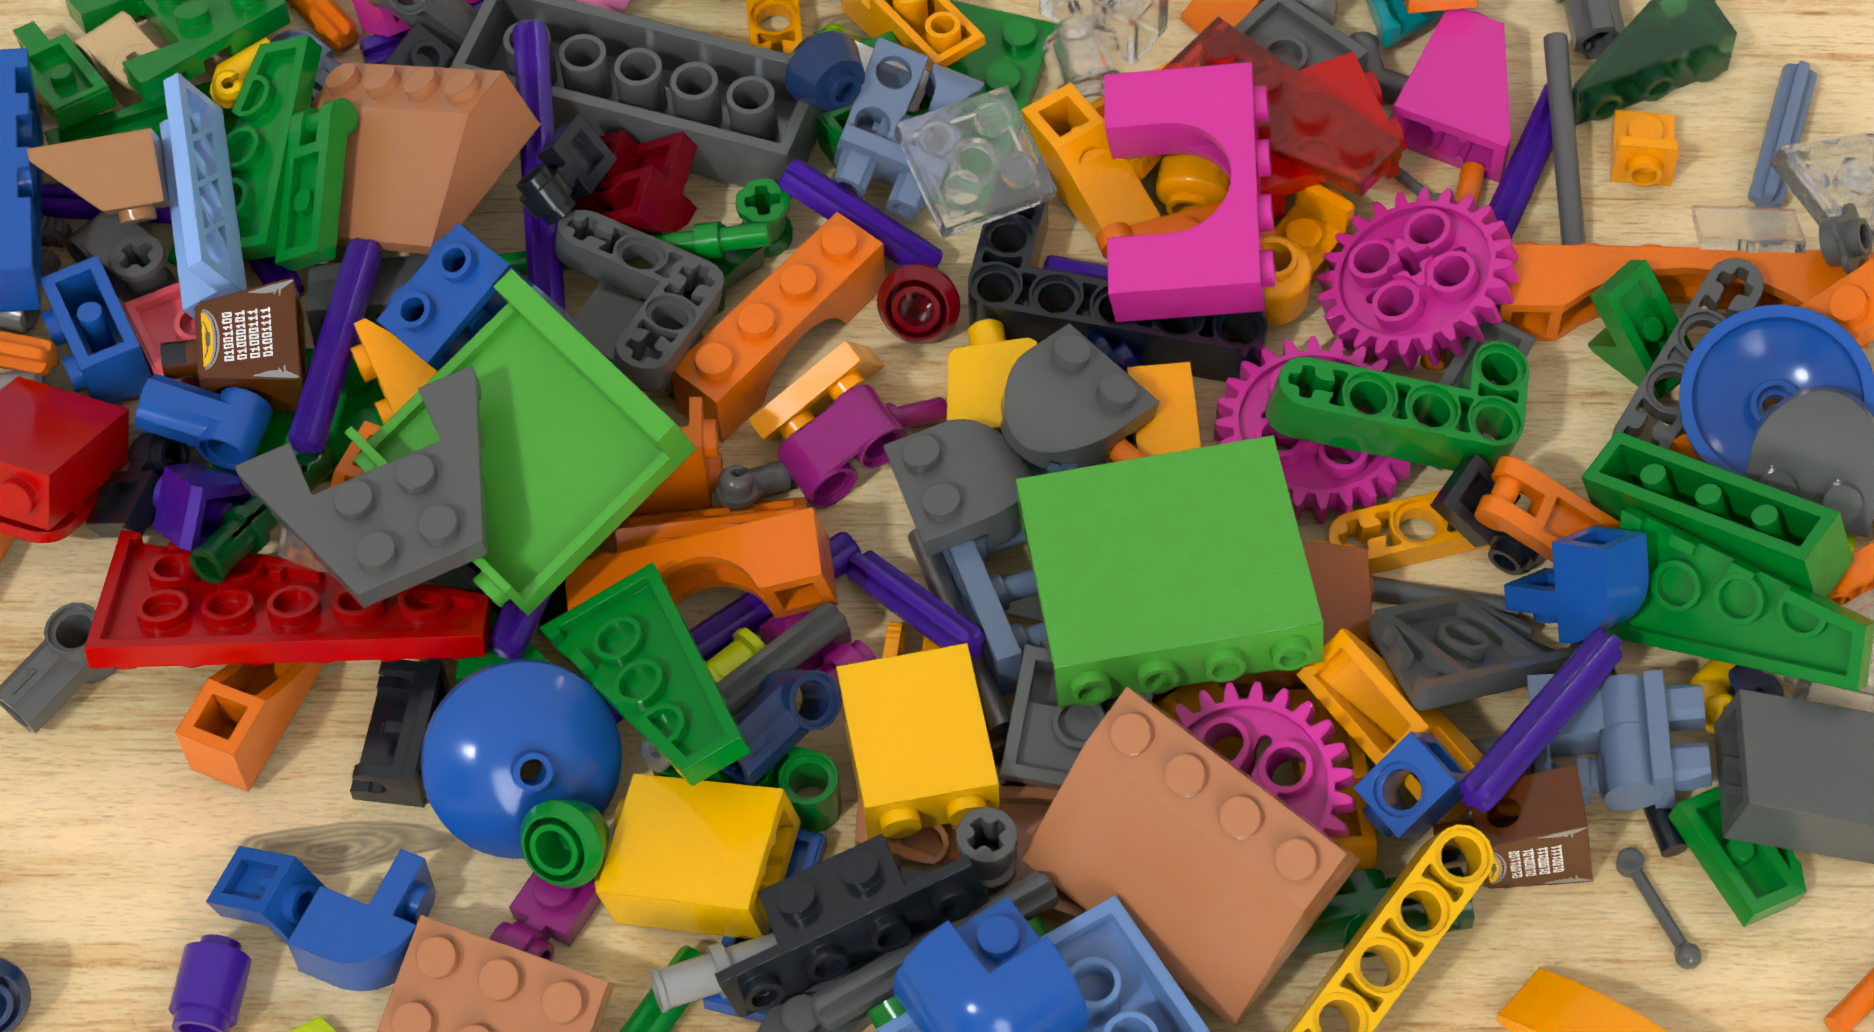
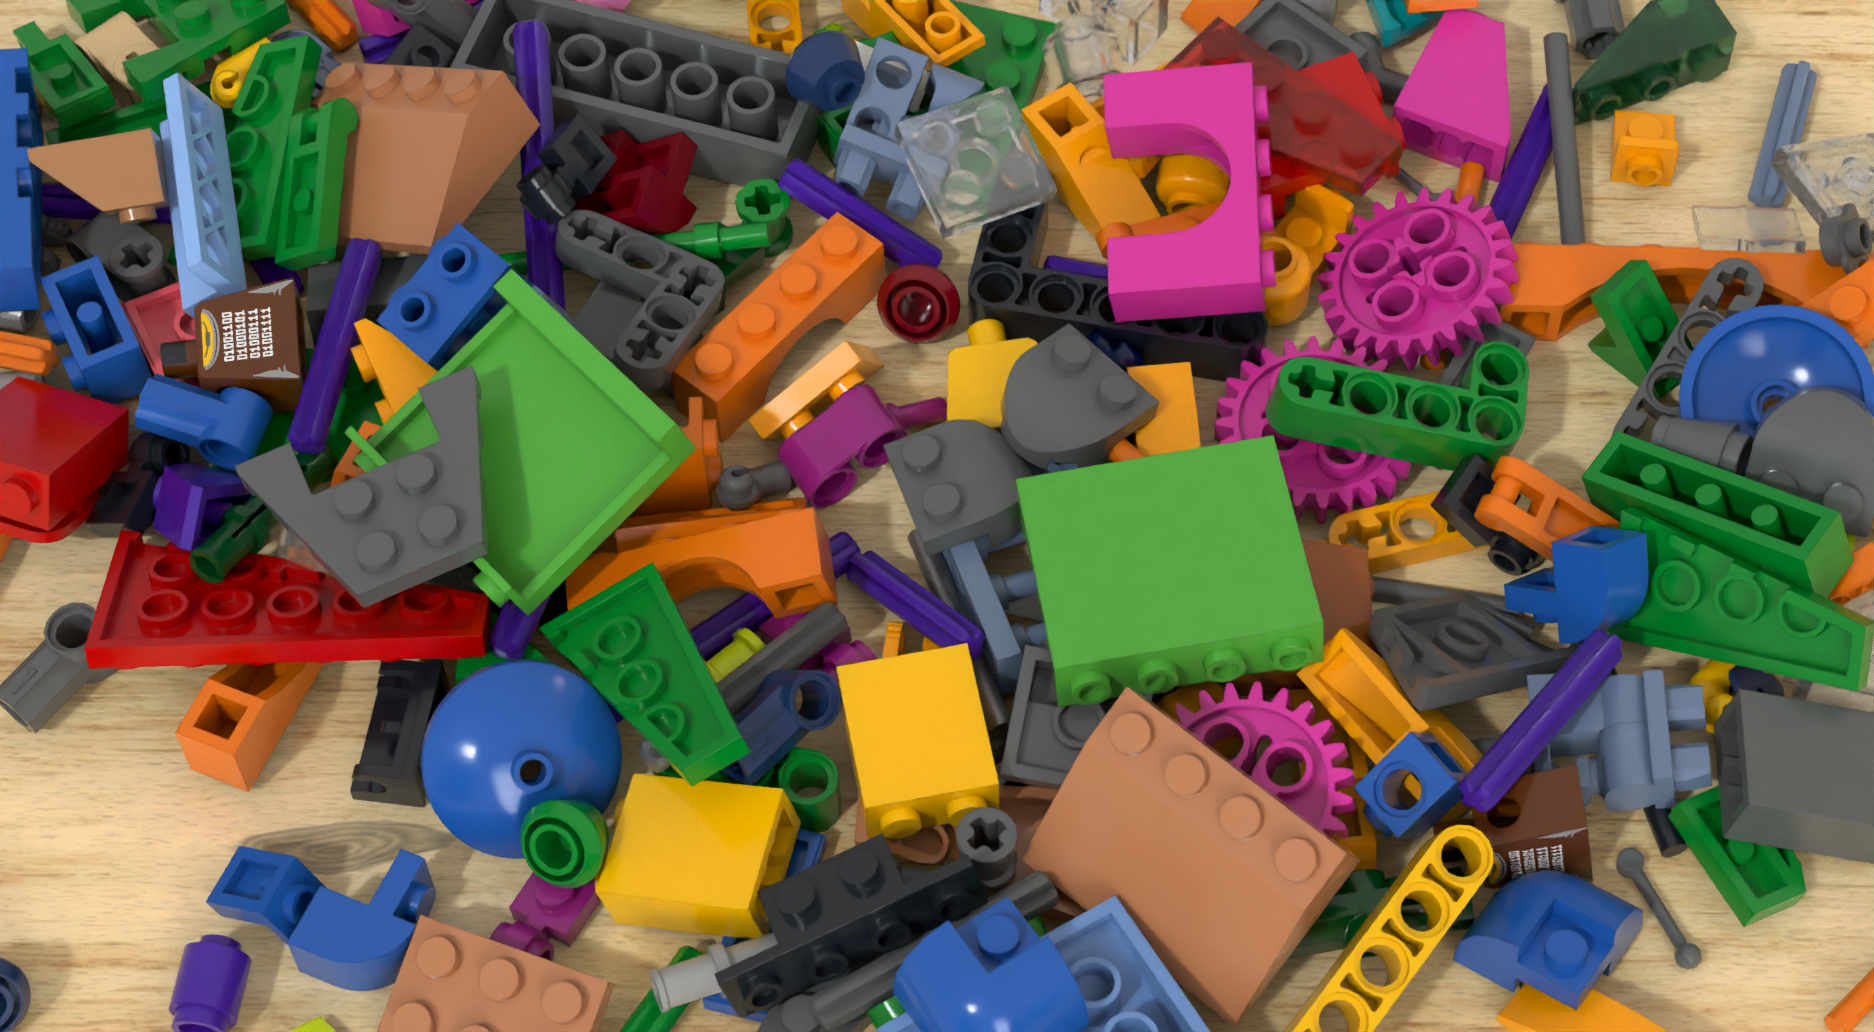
(1550, 935): none -> blue brick
(1705, 441): none -> dark grey cone

